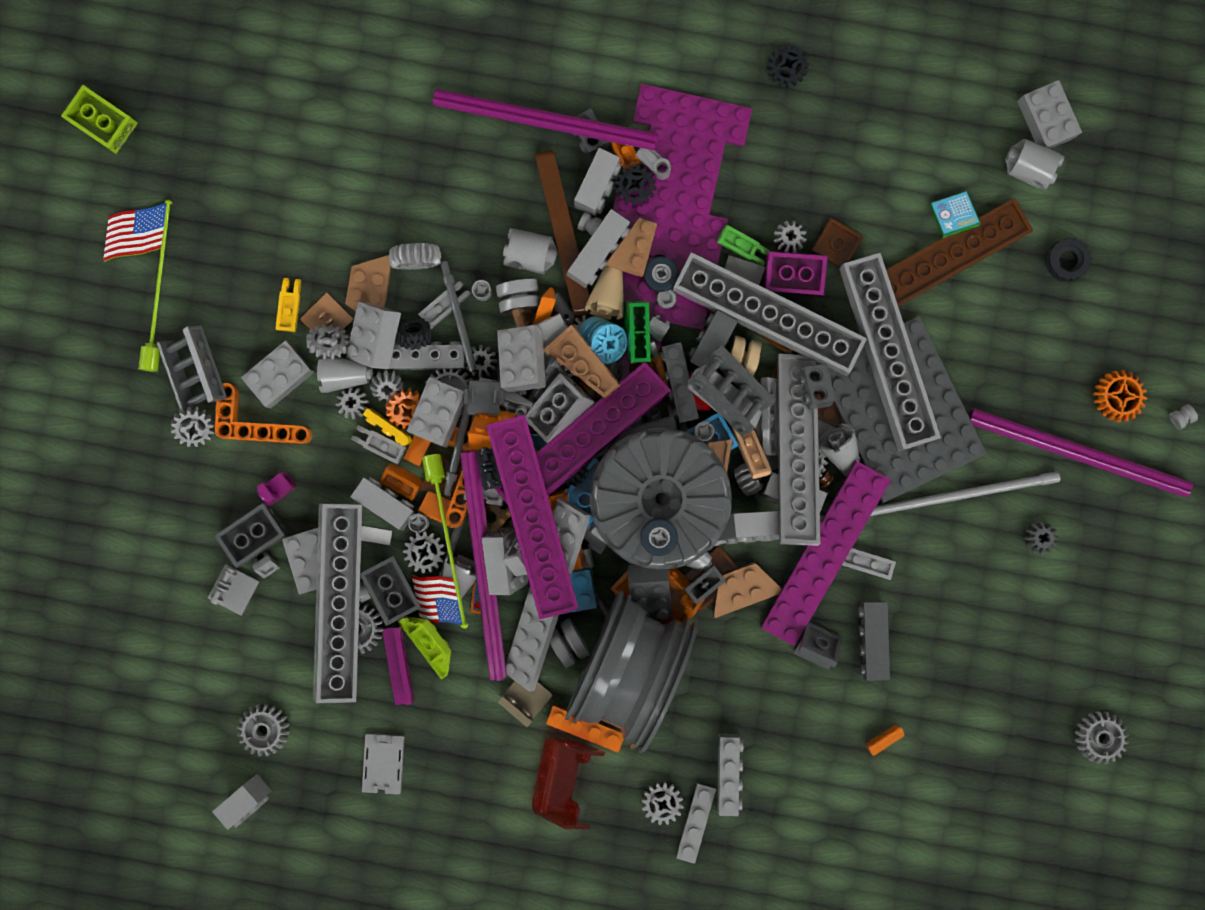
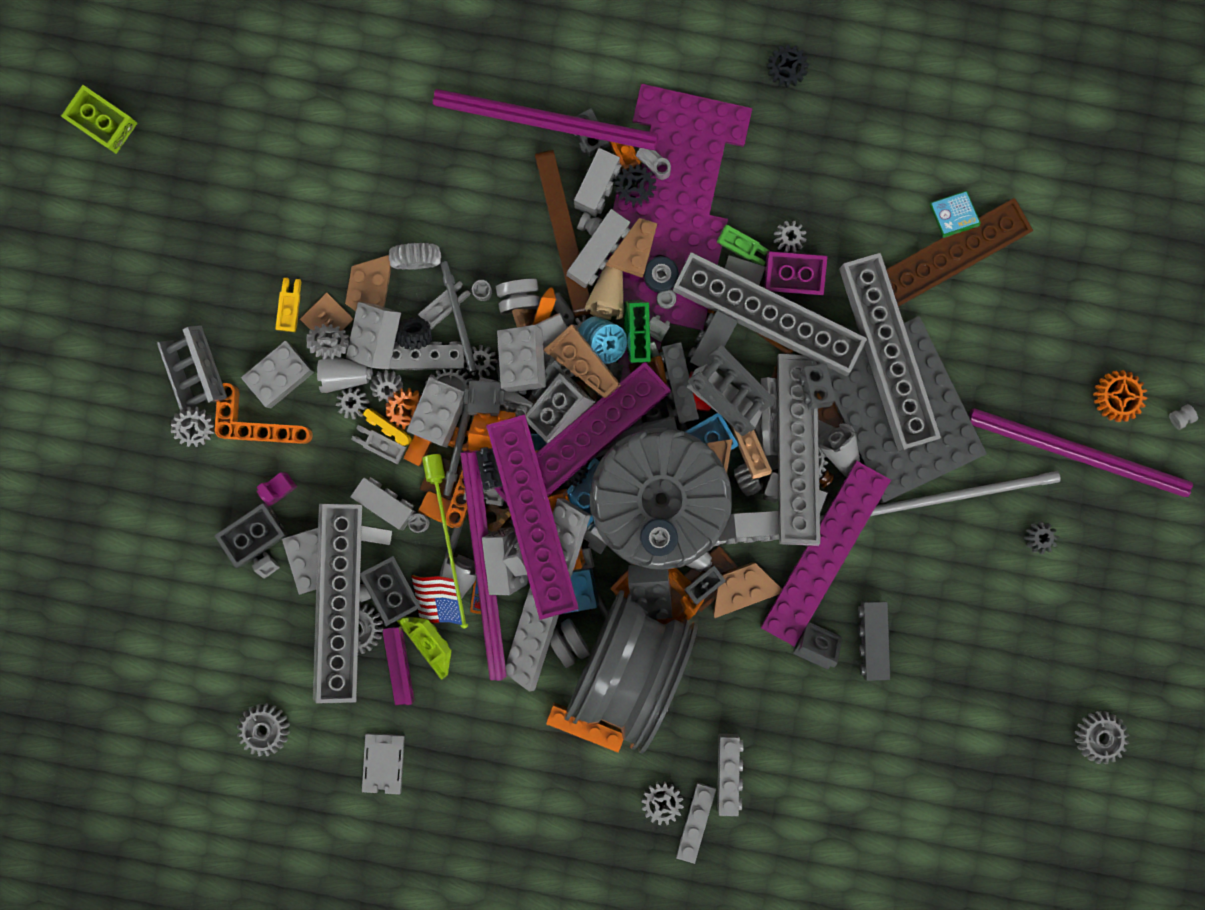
(136, 234): flag -> none
(233, 590): light grey hinge -> none
(243, 802): light grey brick -> none
(401, 481): orange slope -> none
(432, 555): light grey gear -> none
(524, 704): dark tan bracket -> none
(529, 251): light grey cylinder -> none
(557, 780): clear red windscreen -> none
(705, 429): light grey wheel -> none
(748, 359): tan wheel -> none
(837, 243): reddish brown tile -> none
(870, 563): light grey plate -> none
(885, 739): orange slope -> none
(1033, 163): light grey cylinder -> none
(1049, 115): light grey brick -> none
(1083, 255): black tyre -> none

